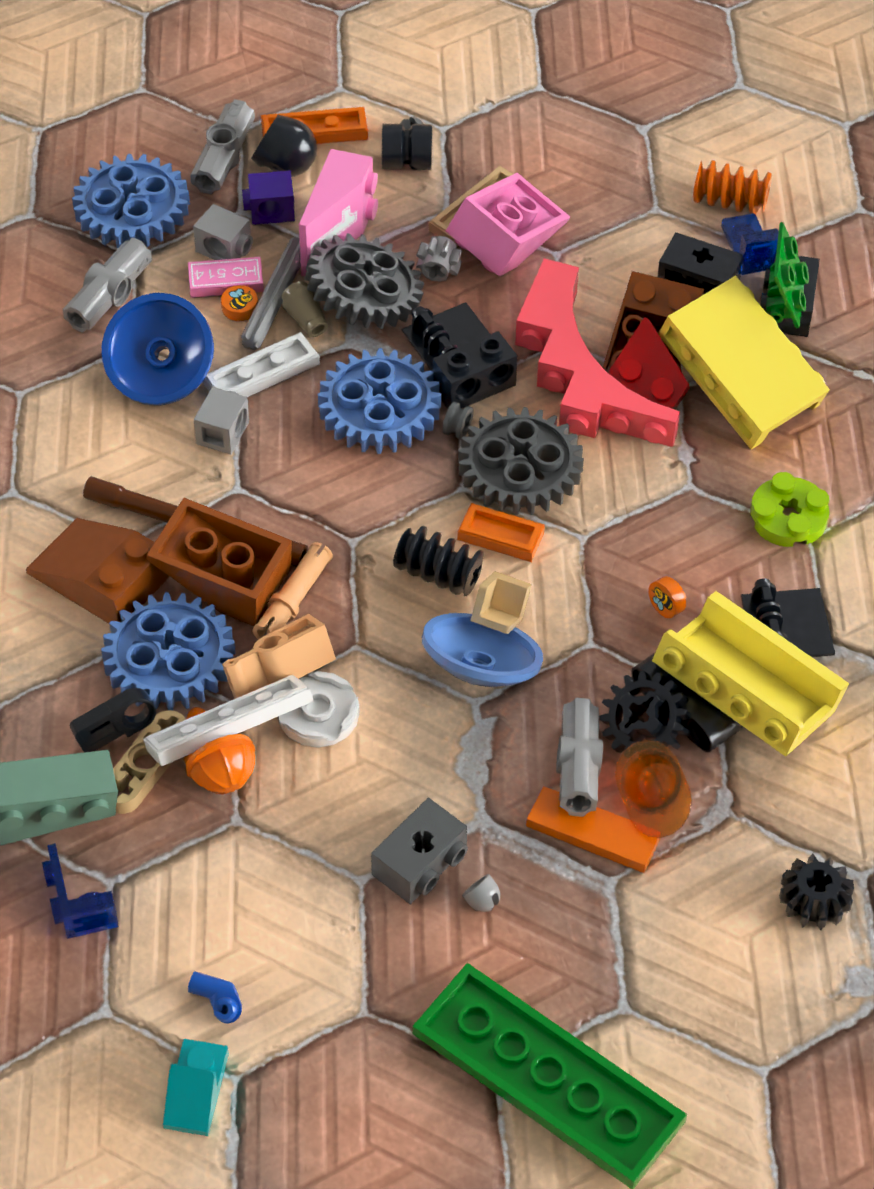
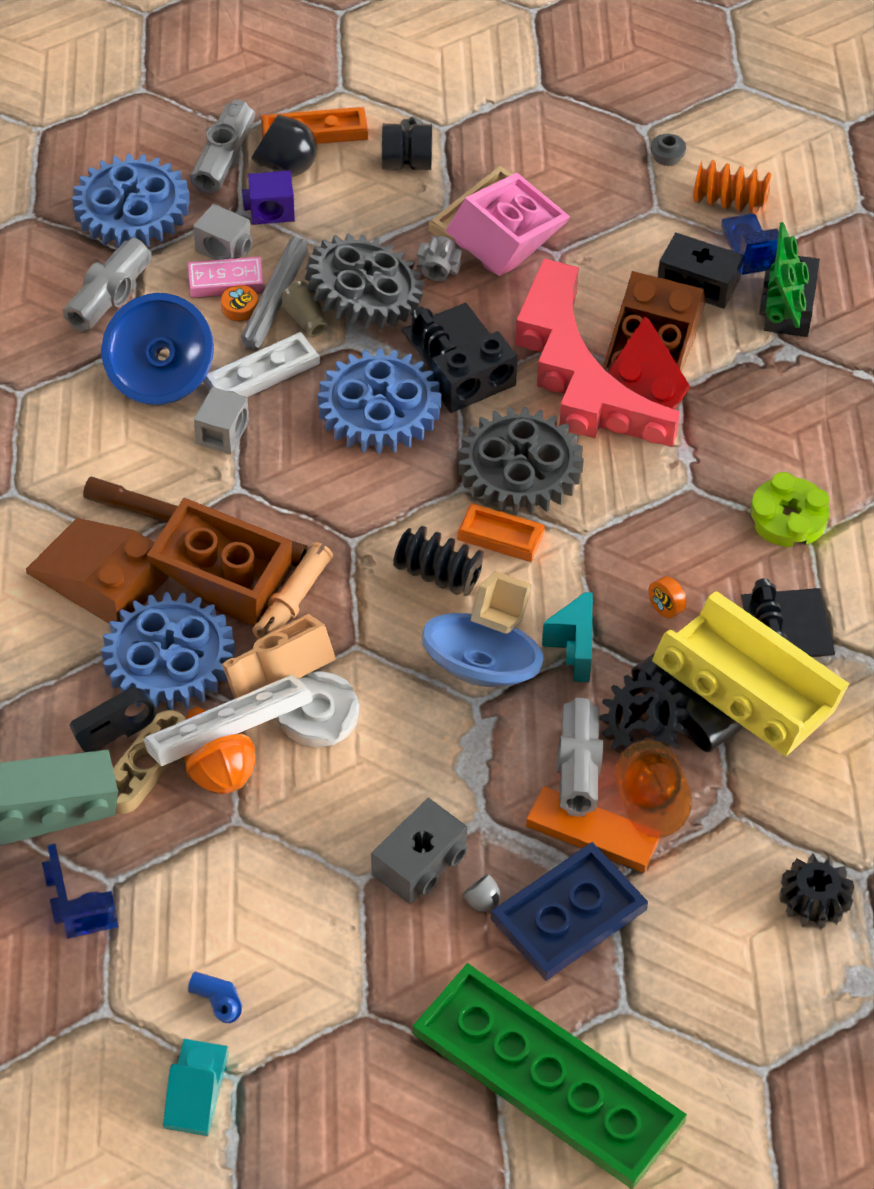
(339, 202): bright pink slope -> none
(458, 420): dark grey bush -> none
(569, 911): none -> dark blue plate
(573, 630): none -> teal slope
(668, 149): none -> dark grey plate
(742, 360): light yellow panel -> none

